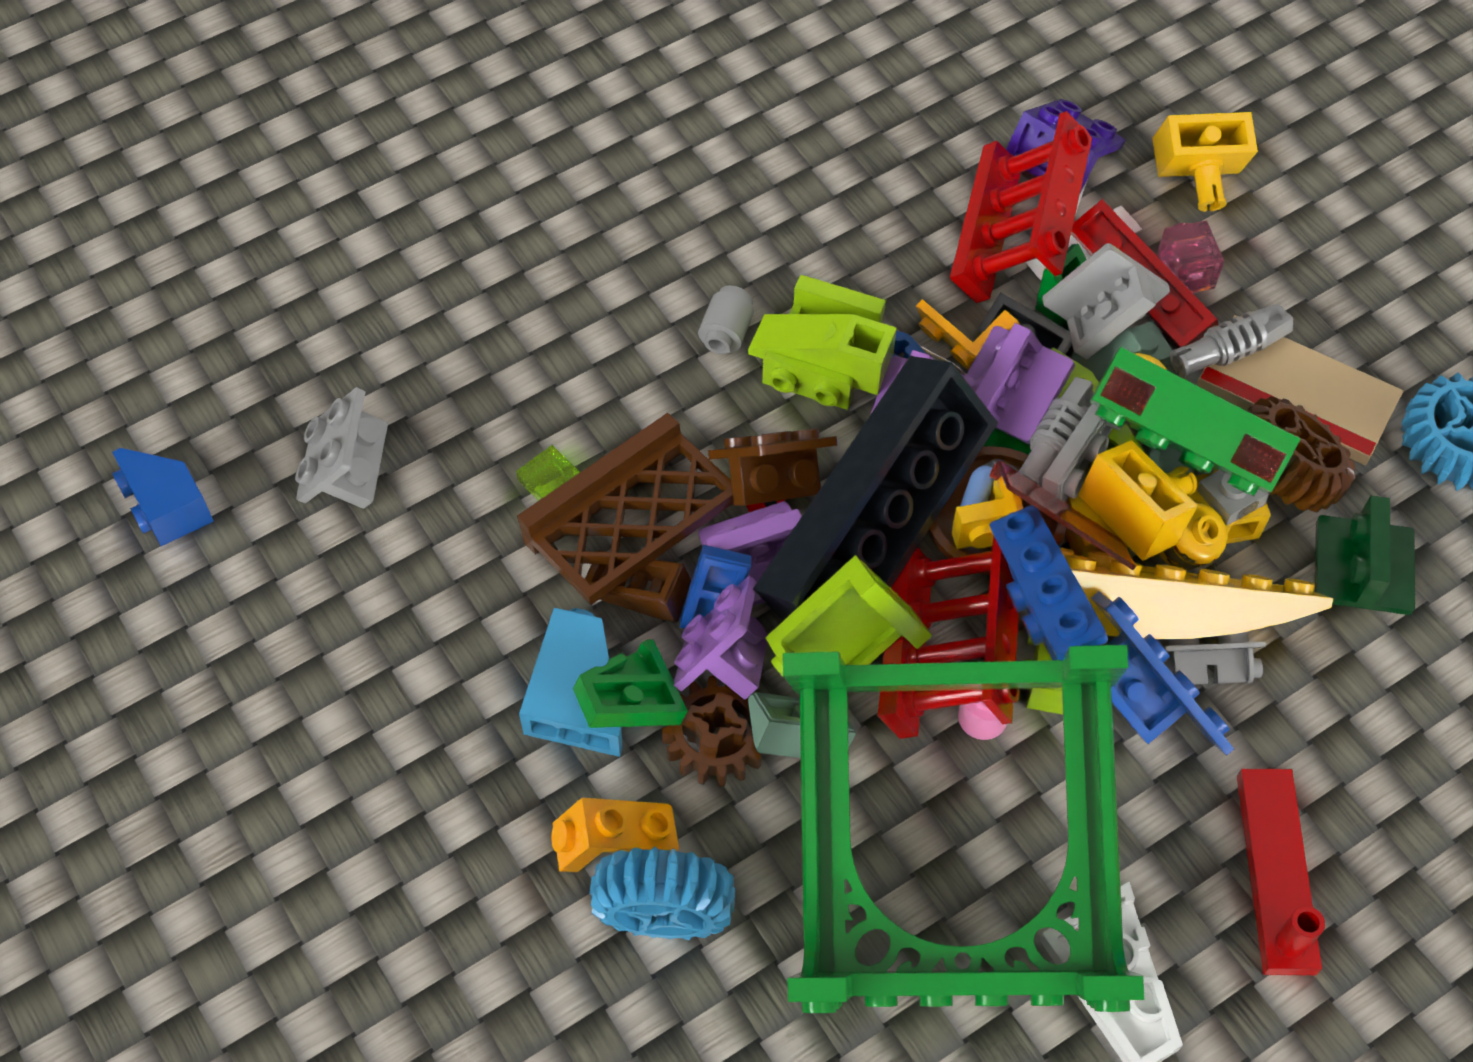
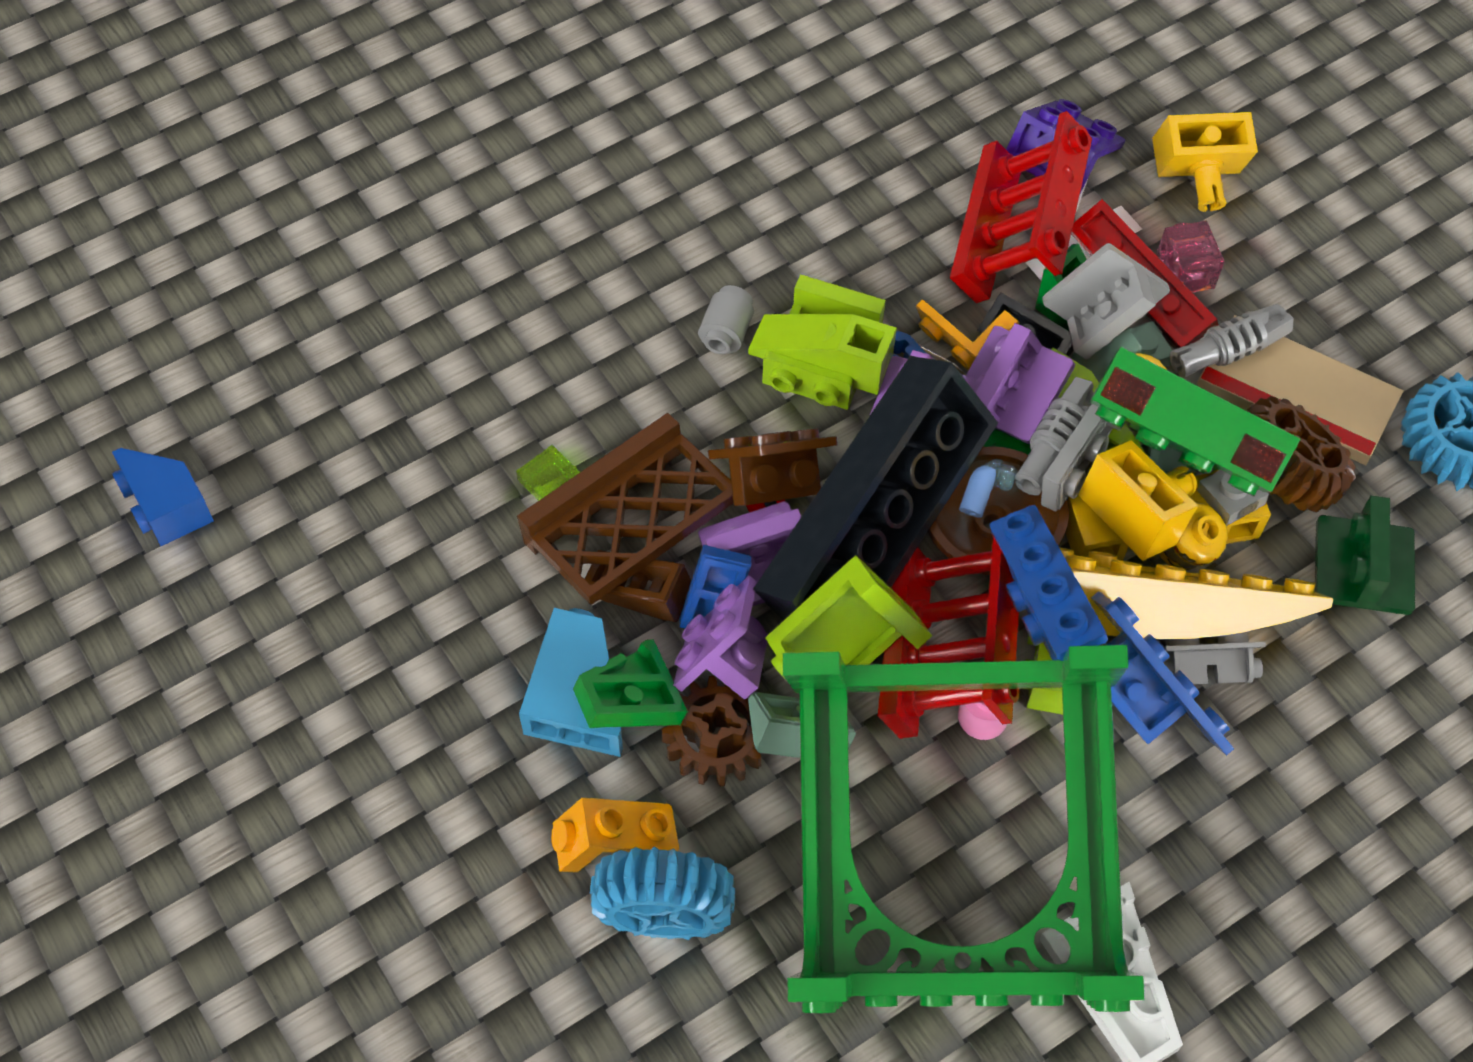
(342, 453): light grey bracket -> none
(973, 521): yellow bracket -> none
(1062, 513): clear red piece -> none
(1279, 874): red piece -> none

